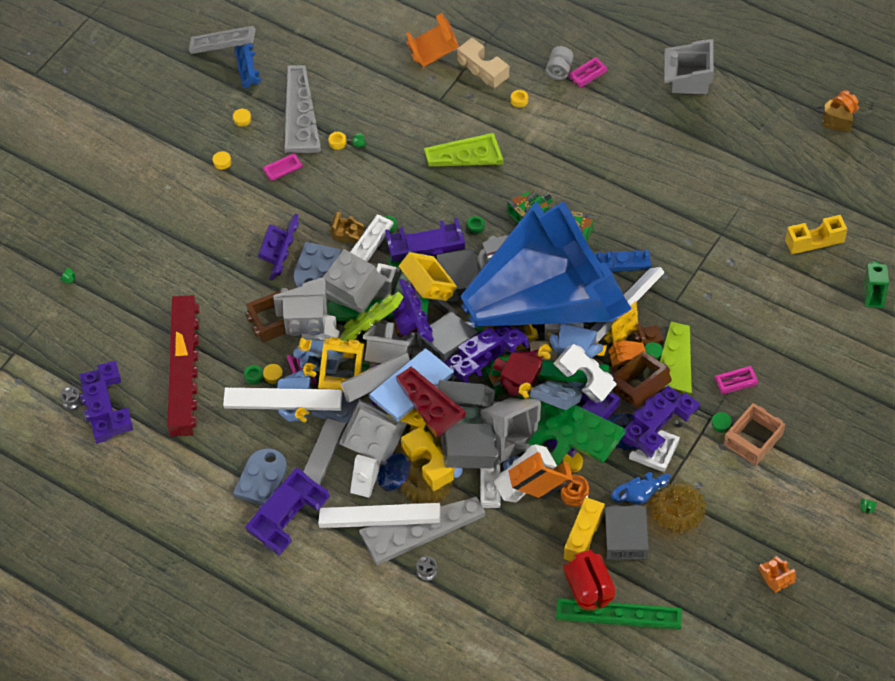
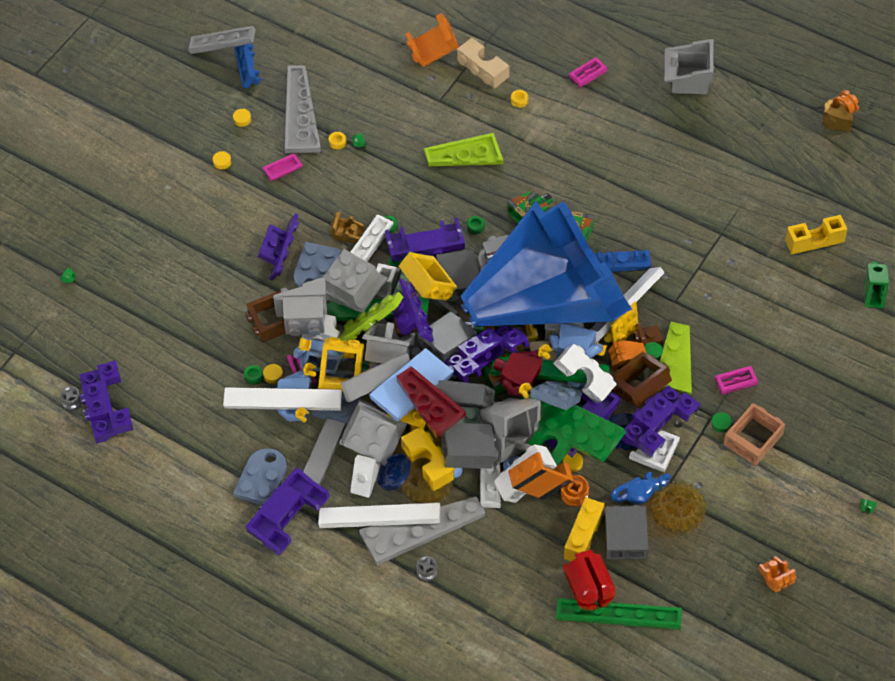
(182, 366): dark red brick -> none
(559, 63): light grey wheel -> none

